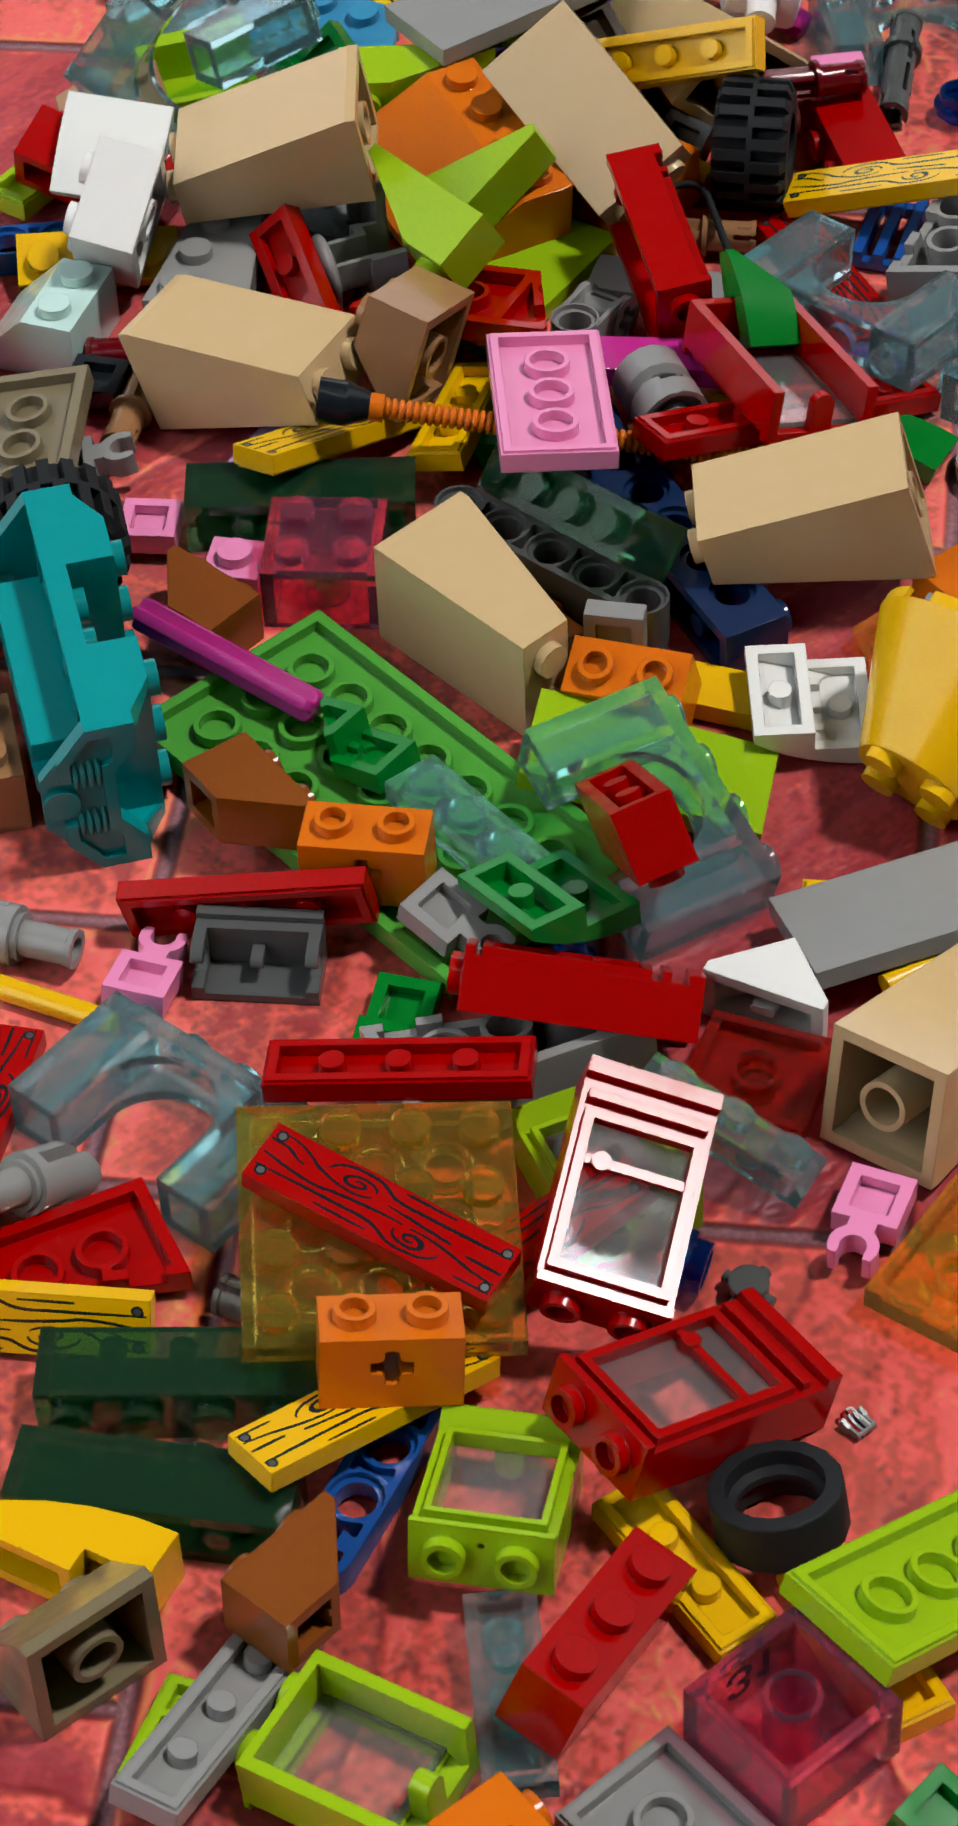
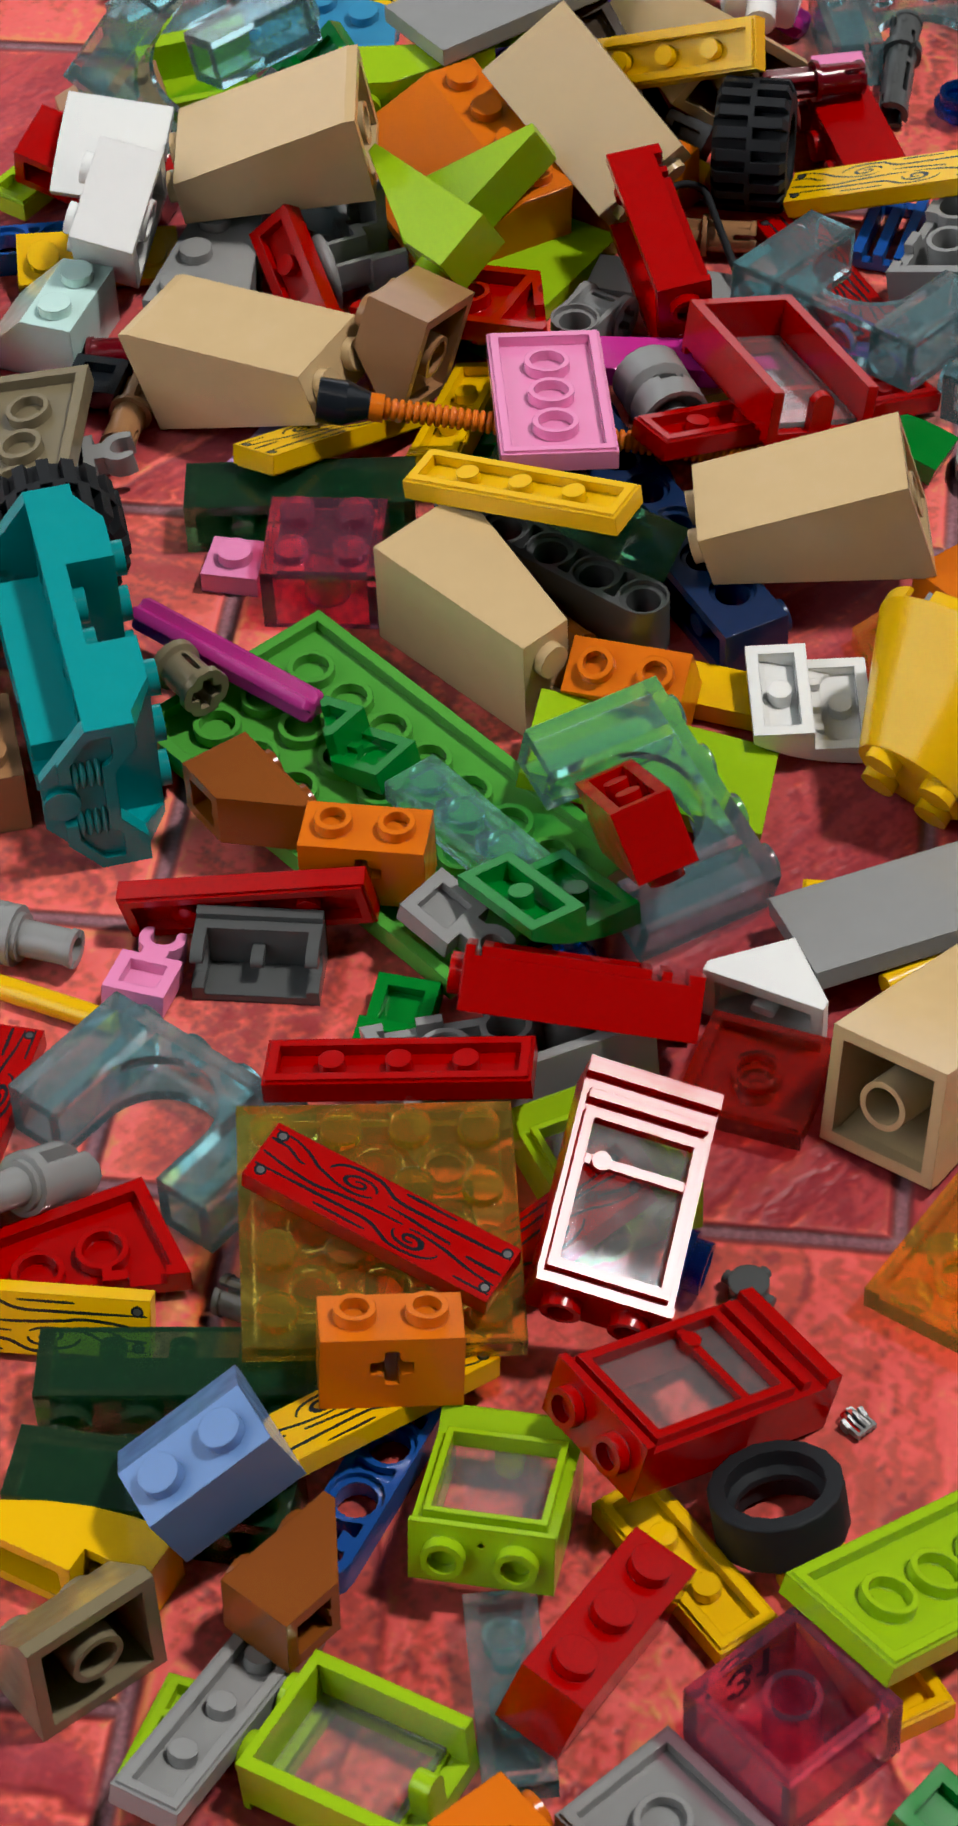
(153, 523): bright pink plate -> none
(195, 683): none -> dark tan bush
(207, 1465): none -> medium blue slope
(213, 599): dark orange slope -> none
(523, 491): none -> yellow tile
(616, 621): light grey plate -> none
(751, 1144): clear light blue plate -> none
(762, 304): green slope -> none
(869, 1211): bright pink plate -> none

